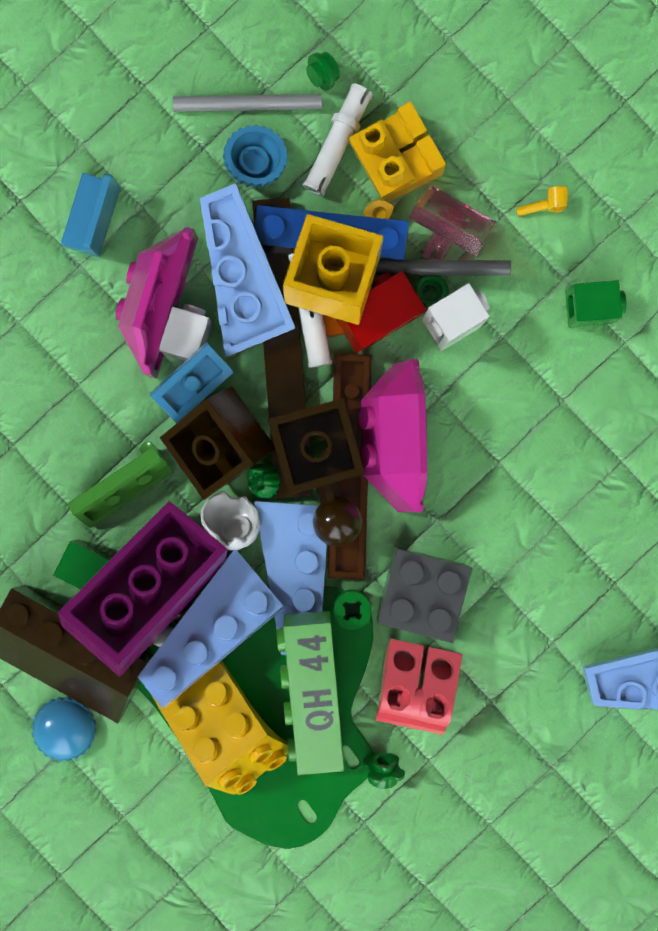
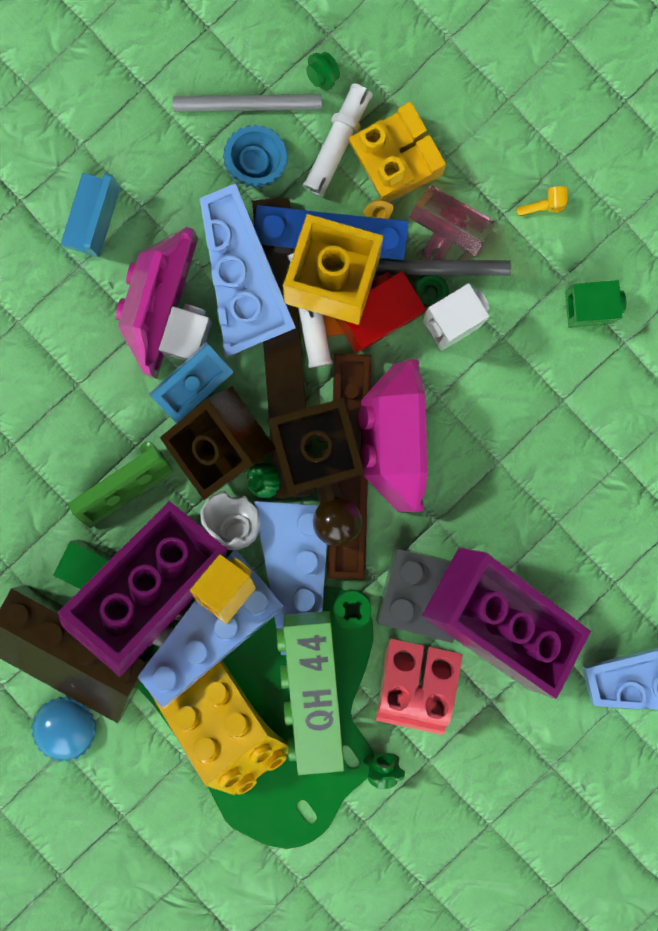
(224, 587): none -> yellow brick
(506, 622): none -> magenta brick

